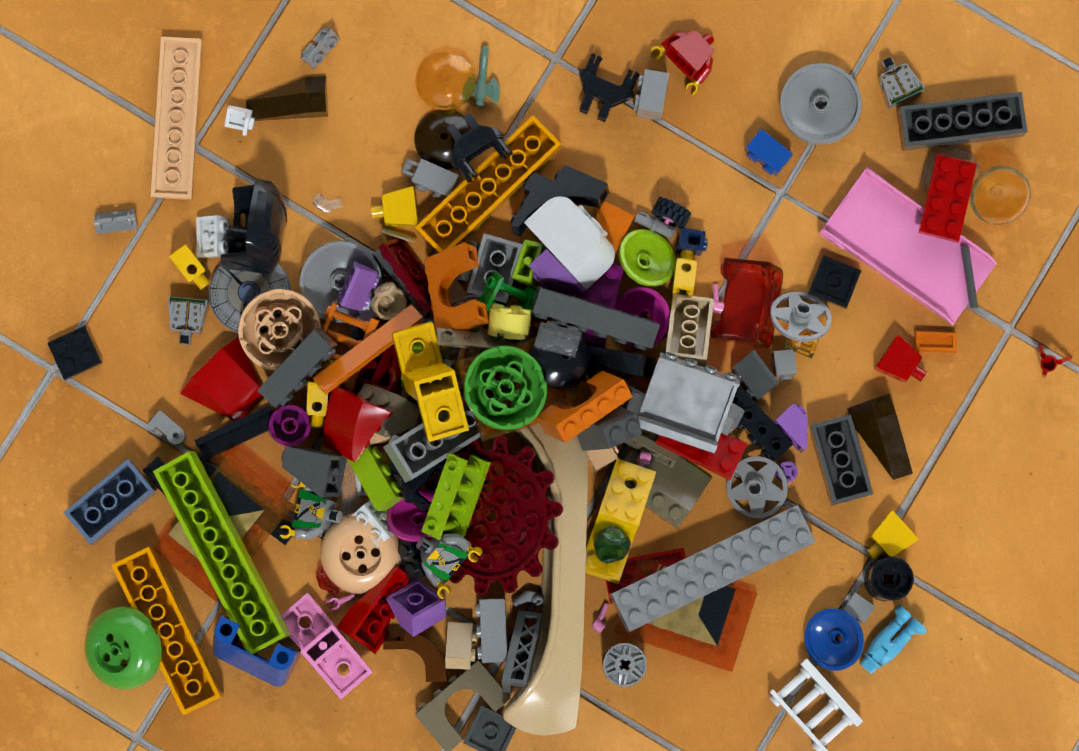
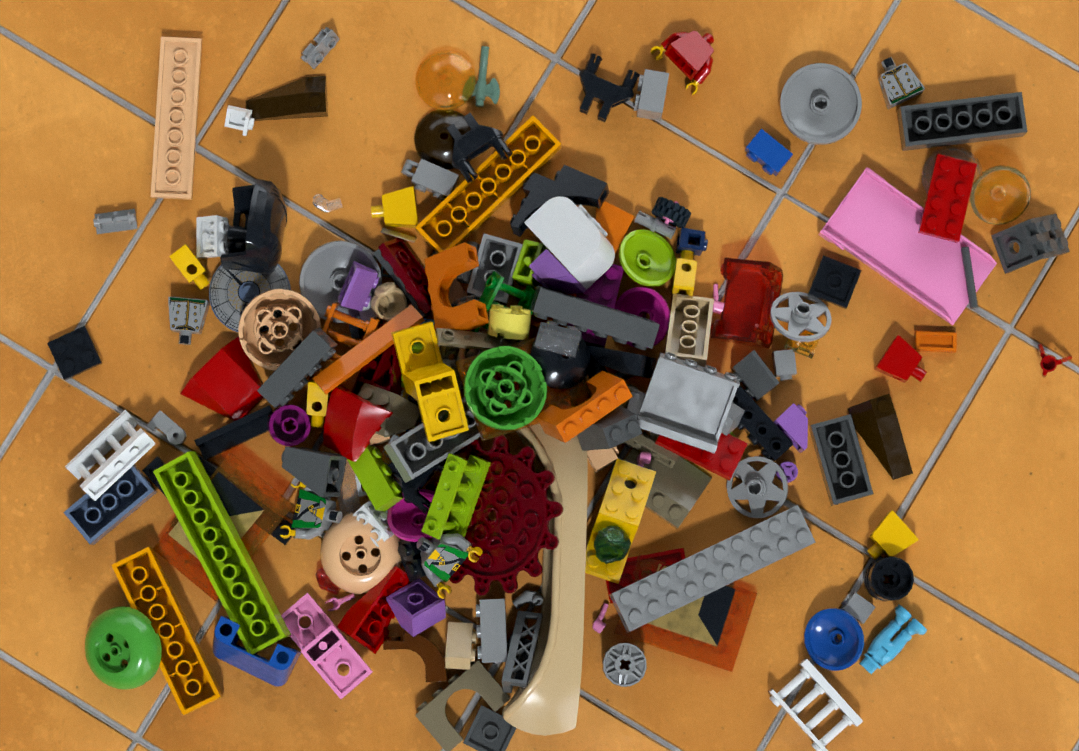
(116, 465): none -> white fence
(1036, 238): none -> dark grey bracket

